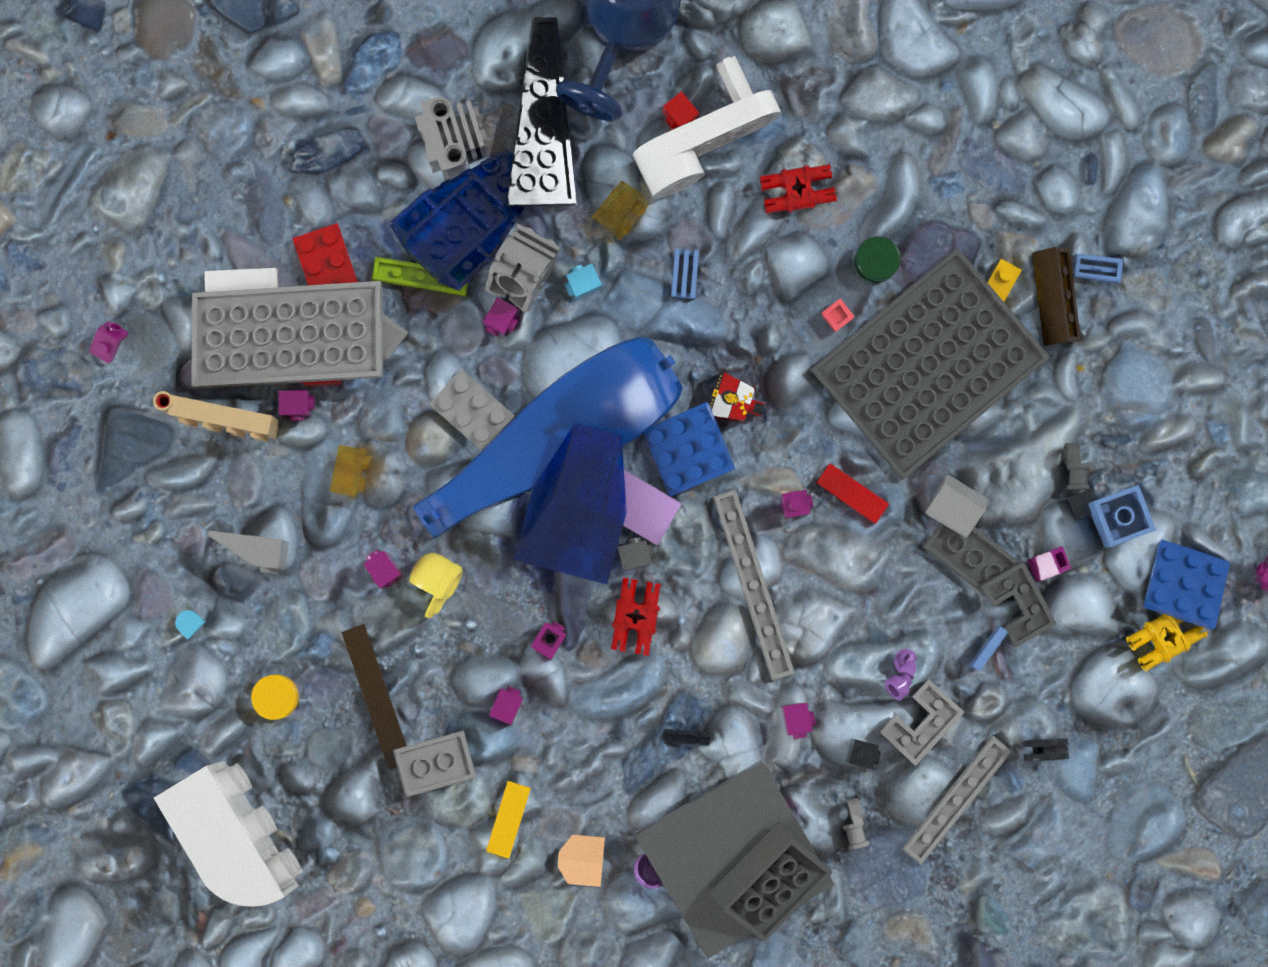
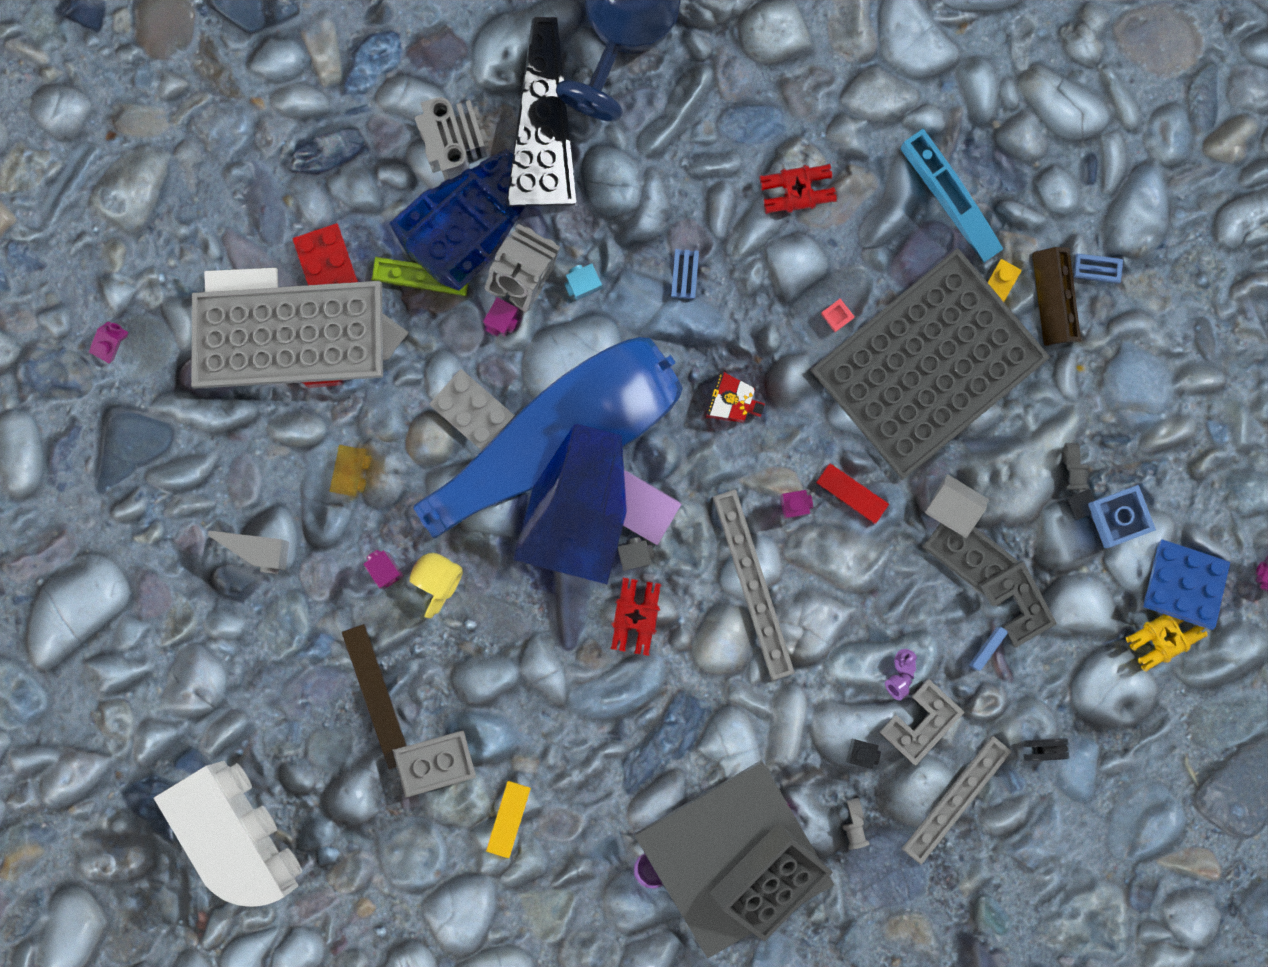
(189, 623): medium azure tile -> none
(217, 417): tan hinge -> none
(275, 697): yellow head -> none
(296, 404): magenta brick -> none
(506, 705): magenta brick -> none
(540, 643): magenta brick -> none
(582, 860): light nougat slope -> none
(621, 210): clear yellow bracket -> none
(671, 159): white beam -> none
(679, 111): red brick -> none
(686, 737): black axle -> none
(689, 449): blue plate -> none
(798, 719): magenta brick -> none
(877, 259): dark green head -> none
(951, 194): none -> dark azure slope
(1049, 564): magenta brick -> none

